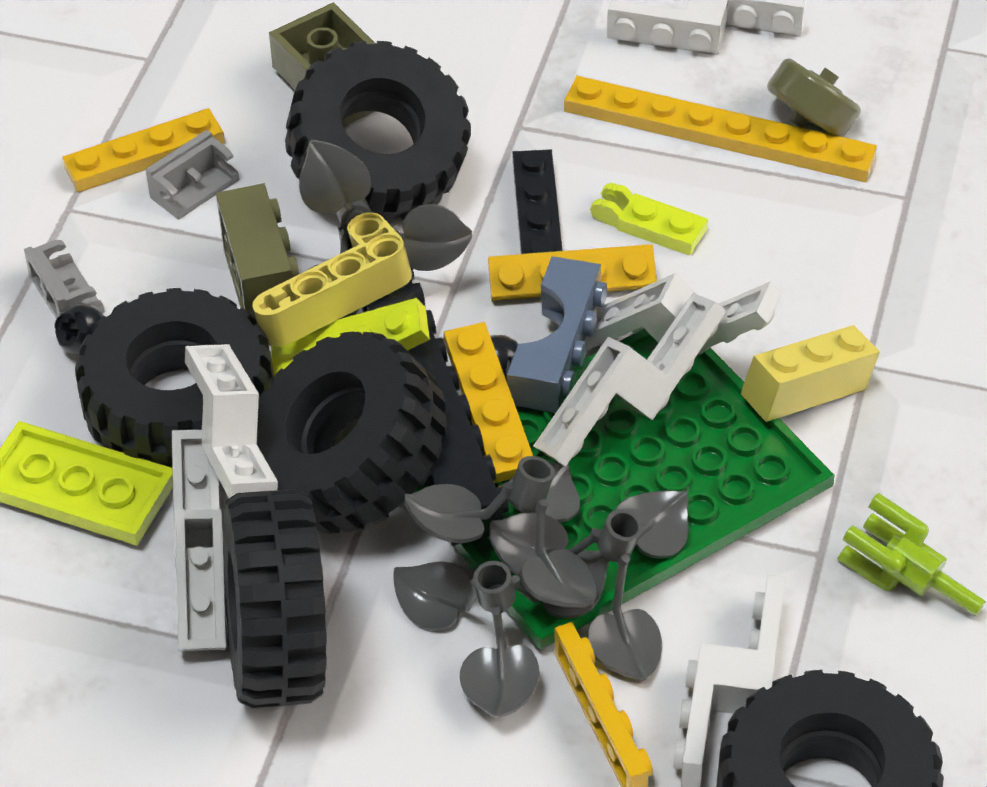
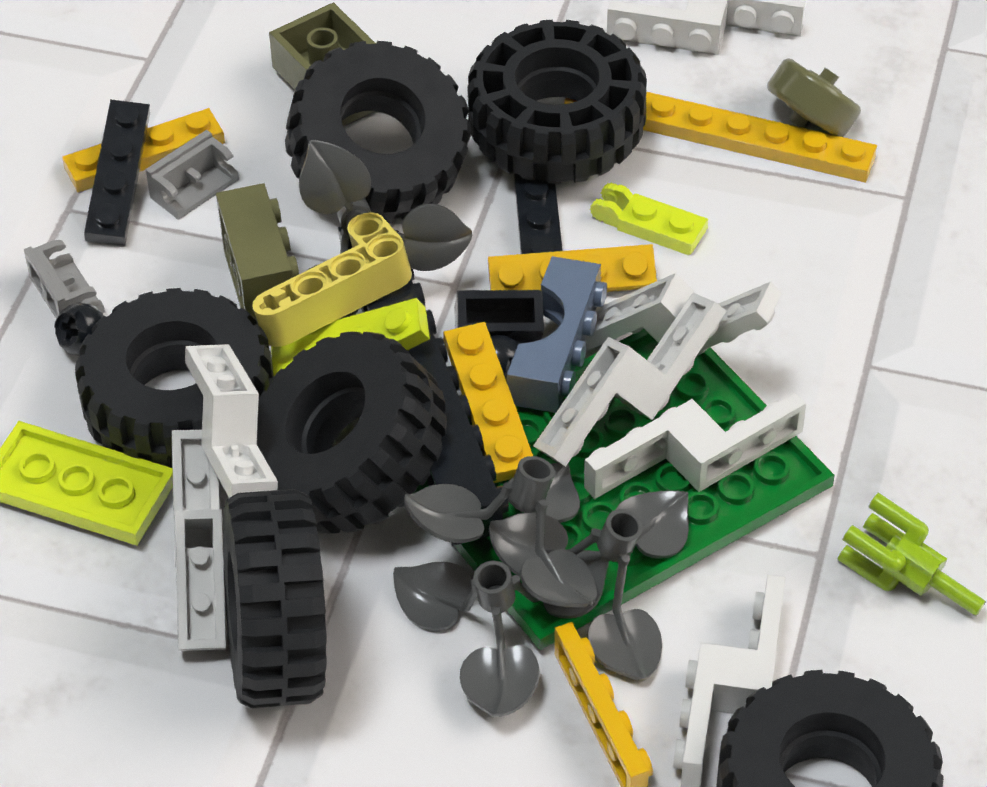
(117, 172): none -> black plate
(504, 312): none -> black brick
(562, 139): none -> black tyre
(694, 445): none -> white bracket
(809, 373): light yellow brick -> none

